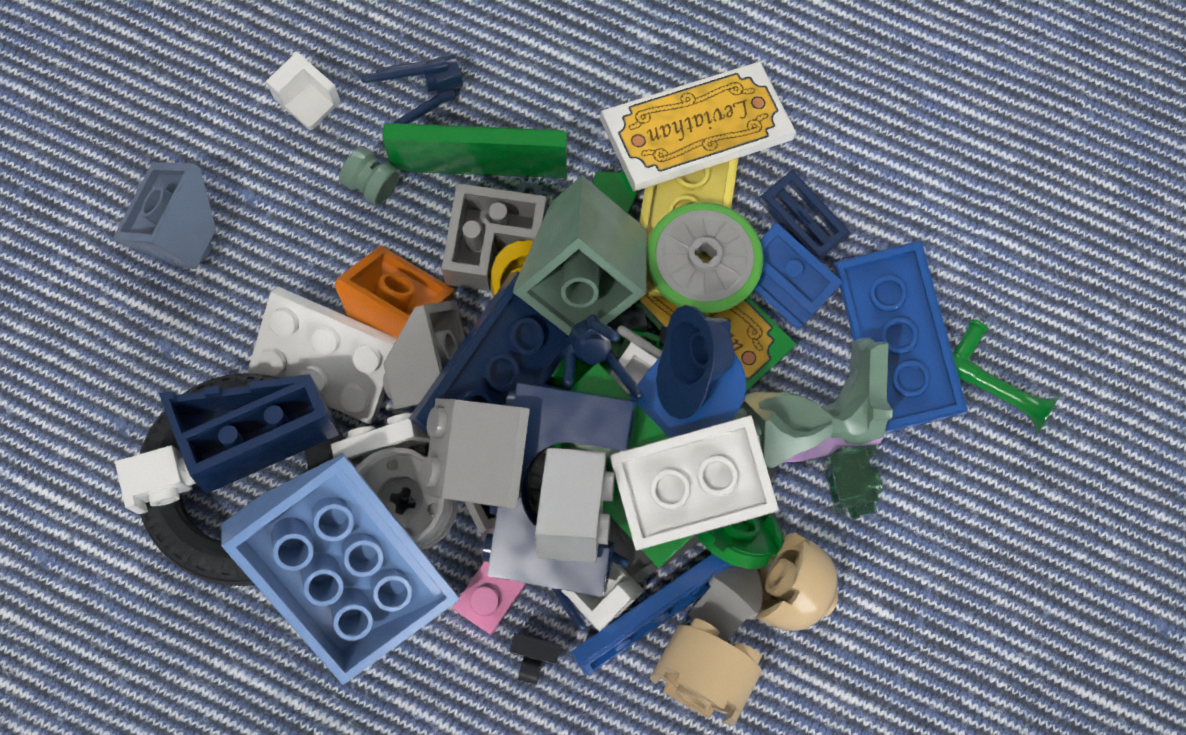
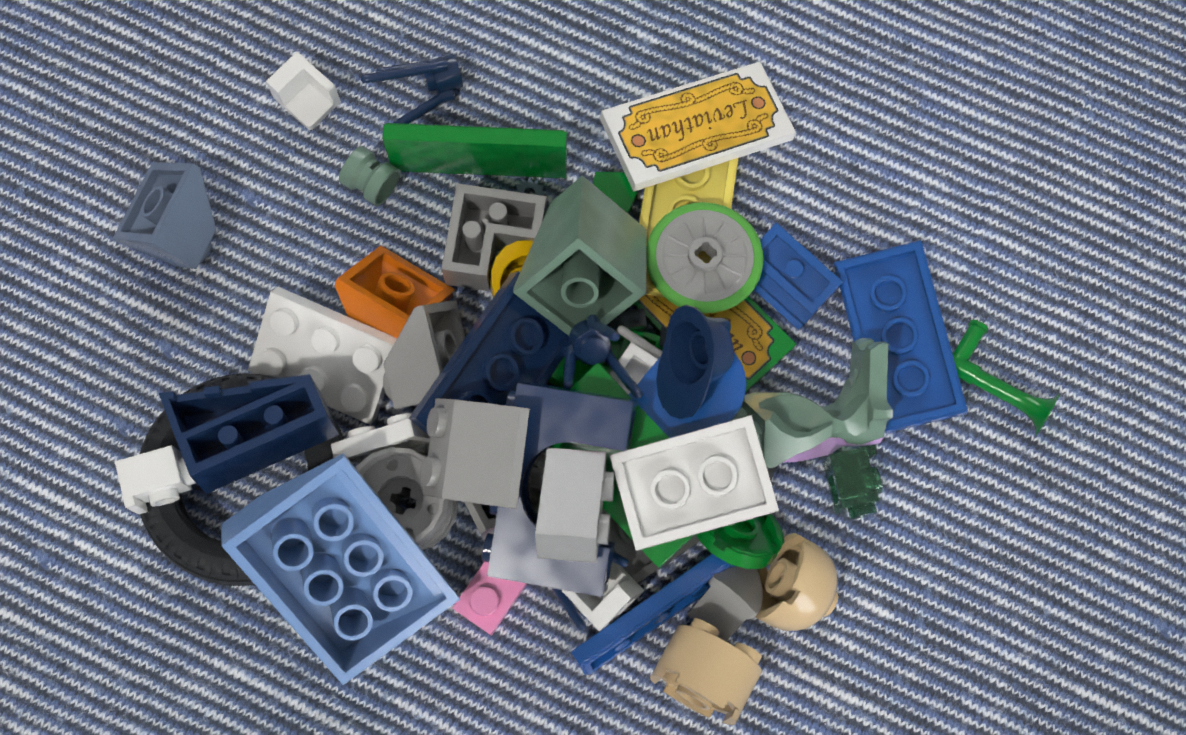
(534, 654): black tile -> none
(815, 204): dark blue tile -> none

